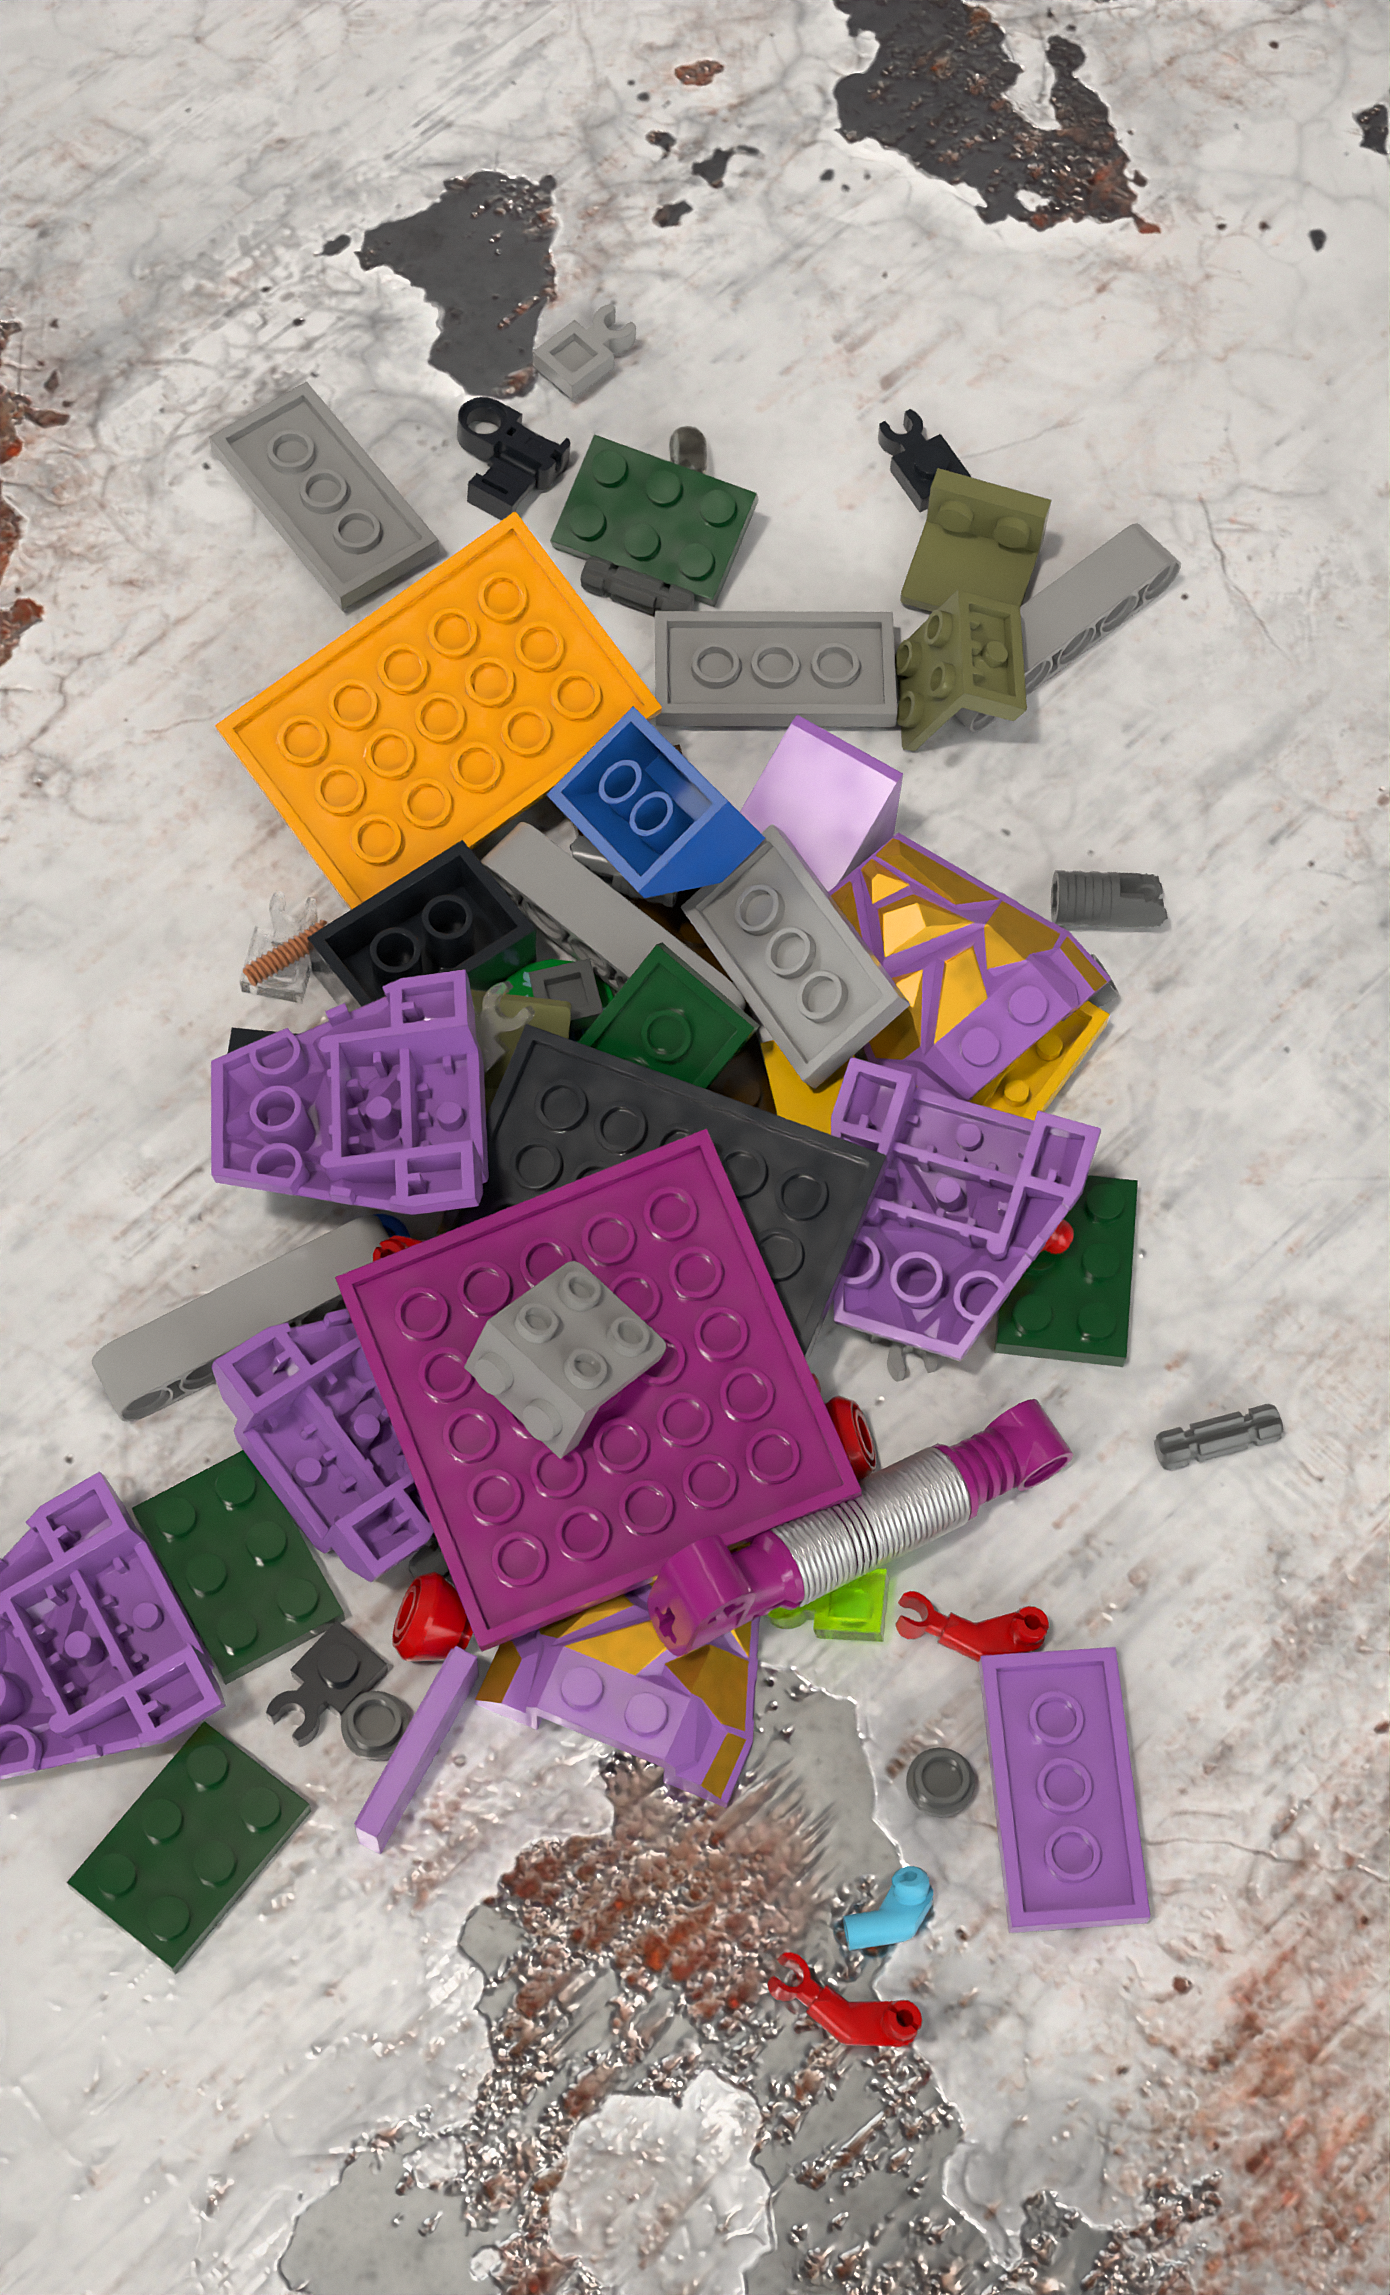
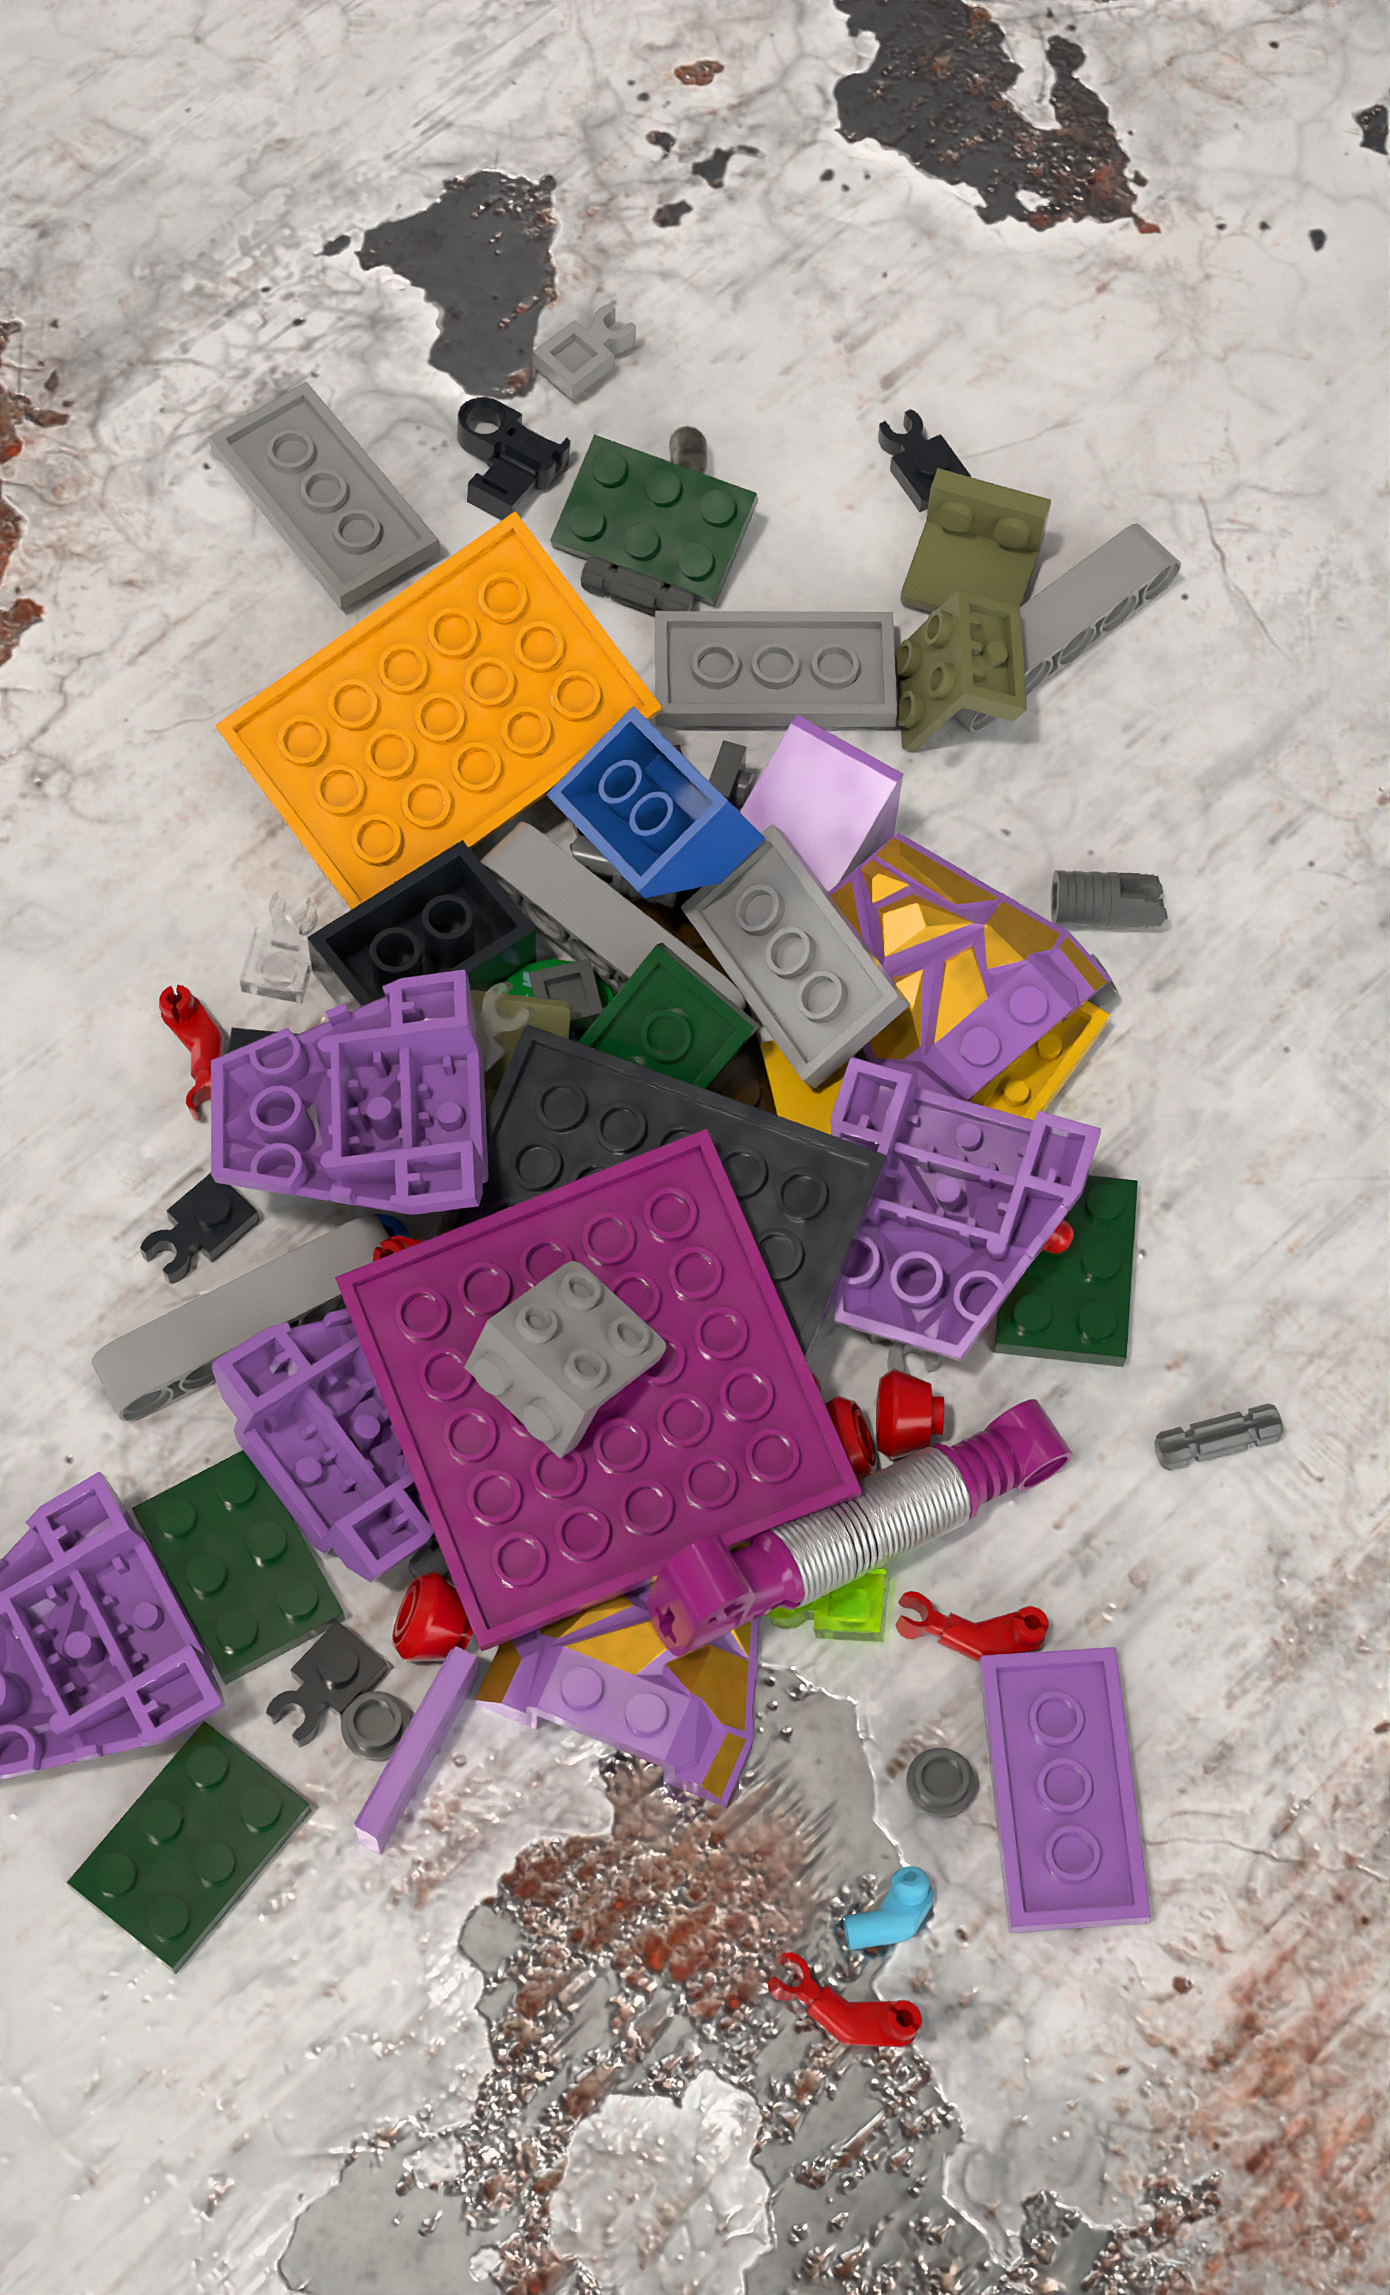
(198, 1034): none -> red arm
(205, 1221): none -> black plate
(280, 956): nougat piece -> none
(730, 774): none -> dark grey plate
(906, 1414): none -> red cone

